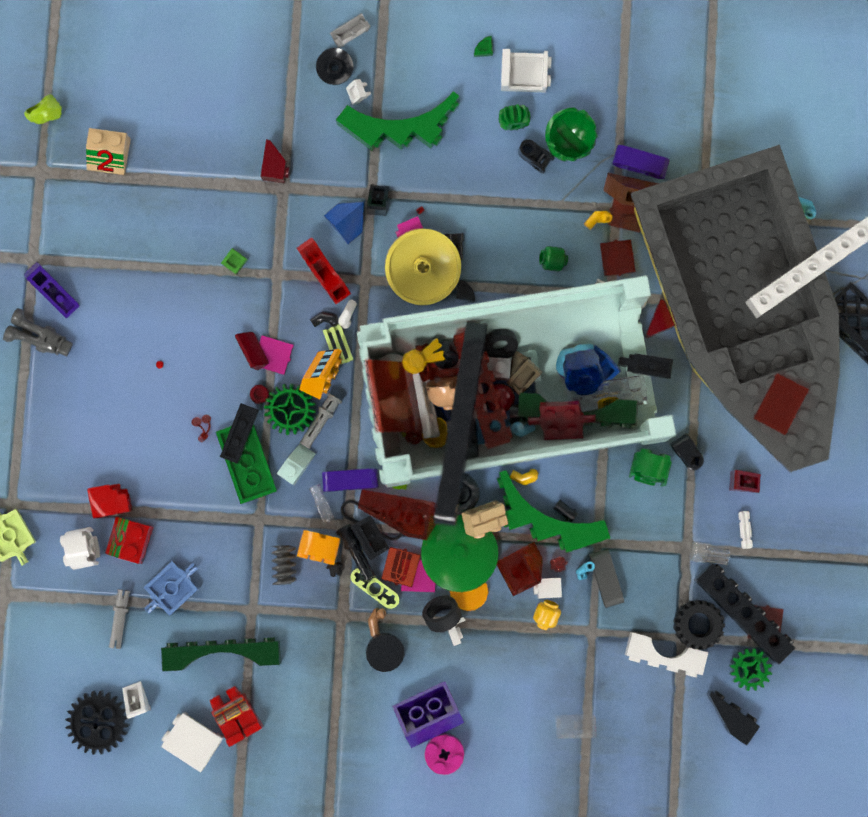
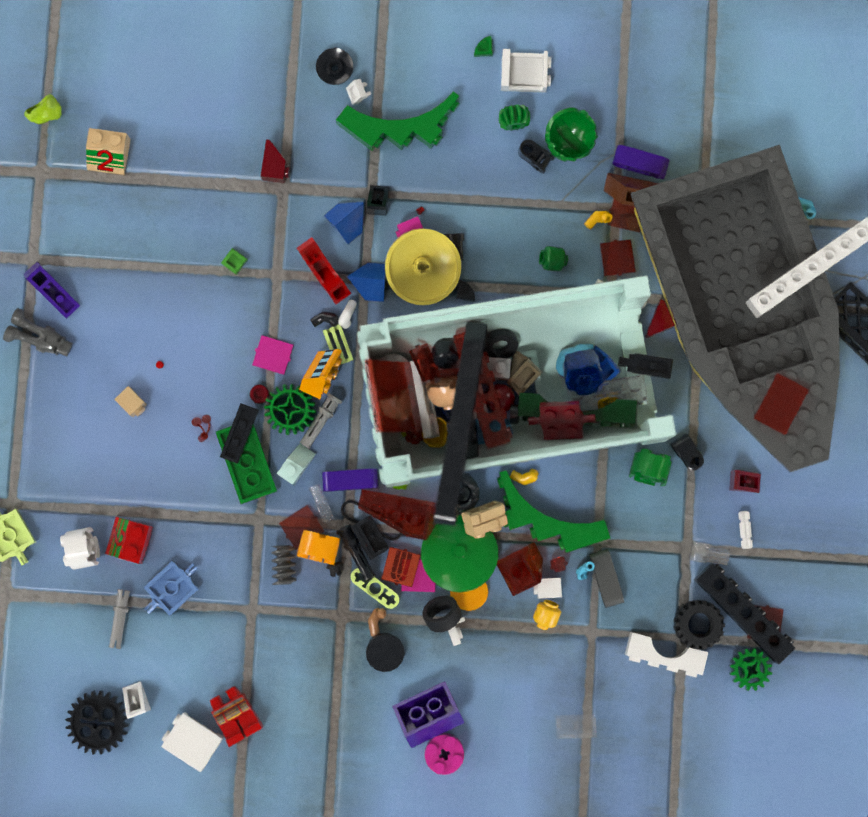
(109, 500): red piece -> none
(131, 402): none -> tan brick
(180, 657): dark green arch -> none
(252, 350): dark red slope -> none
(300, 521): none -> clear red piece
(350, 30): light grey hinge -> none
(370, 281): none -> blue slope
(415, 361): yellow piece -> none
(521, 430): medium azure arm -> none
(565, 511): black pin -> none
(735, 723): black slope -> none

